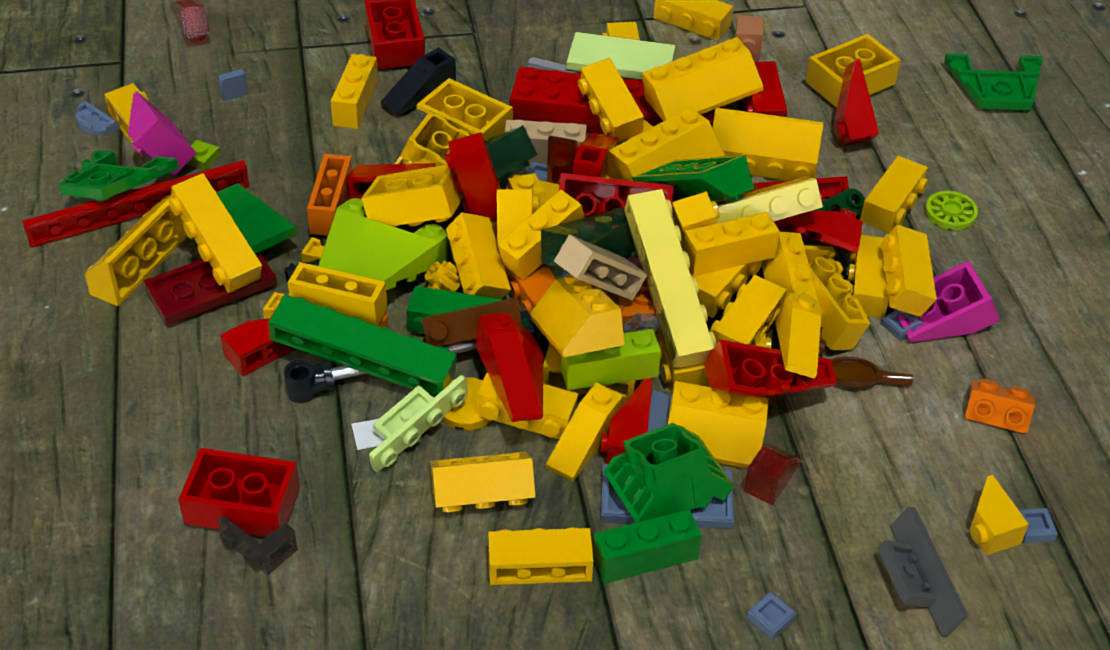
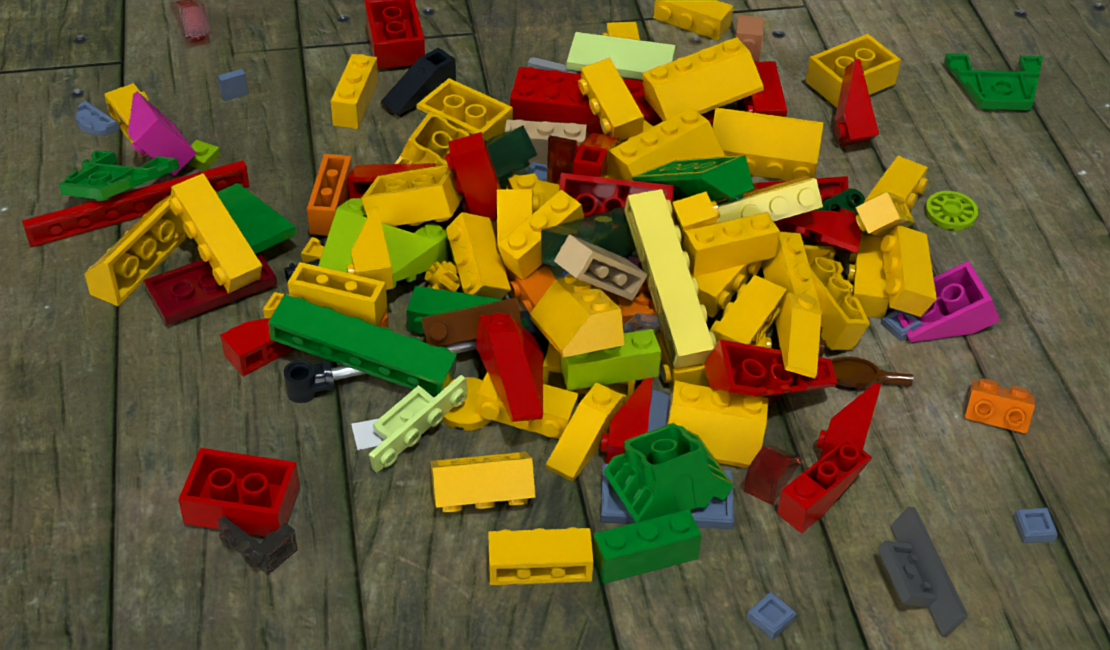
(370, 252): none -> yellow slope
(821, 485): none -> red slope
(850, 422): none -> red slope
(883, 213): none -> yellow brick
(997, 520): yellow slope -> none

